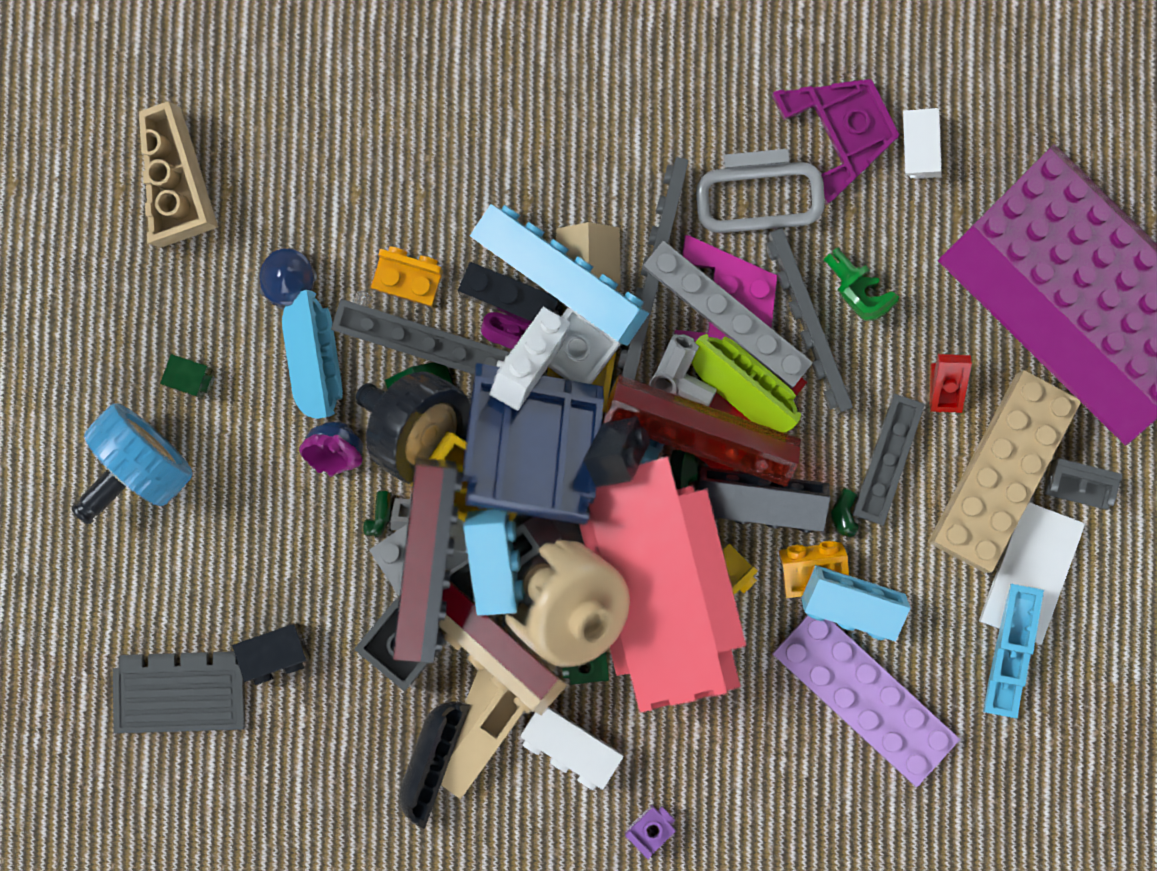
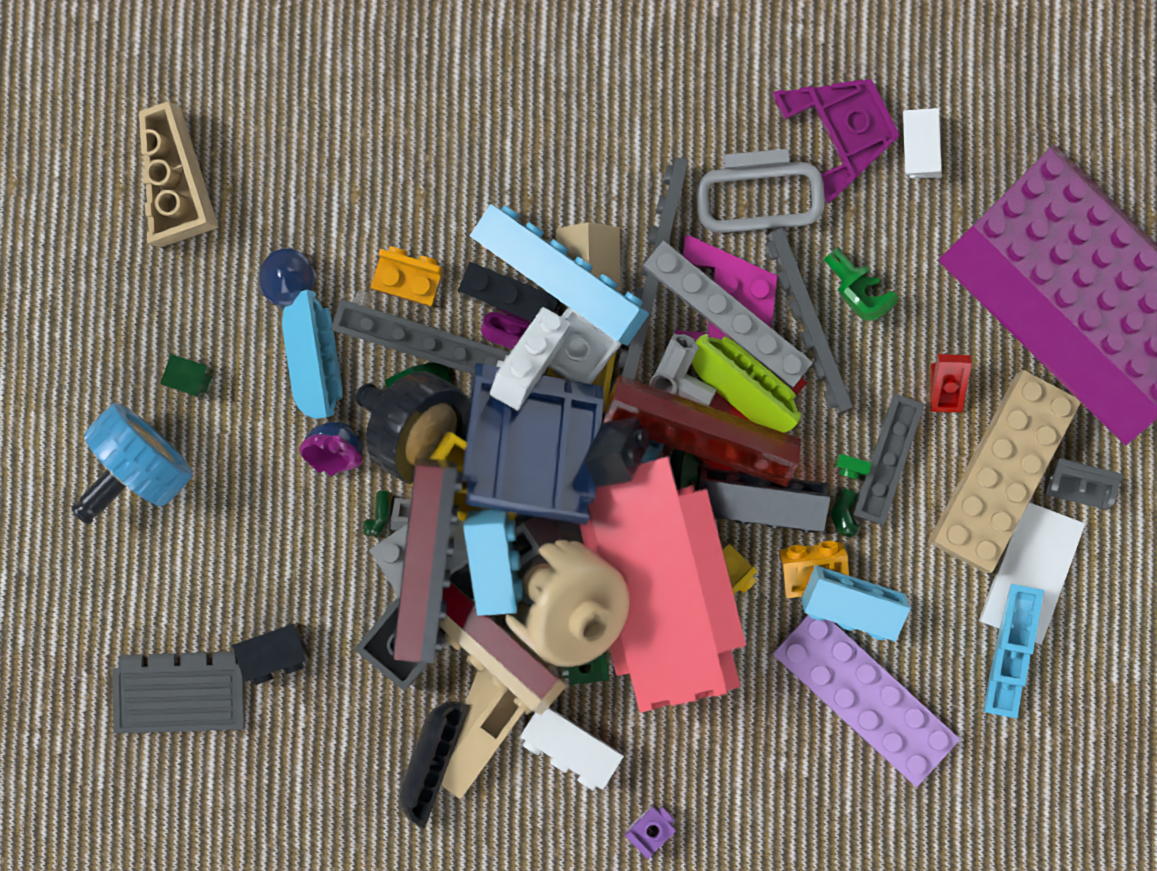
(851, 467): none -> green plate

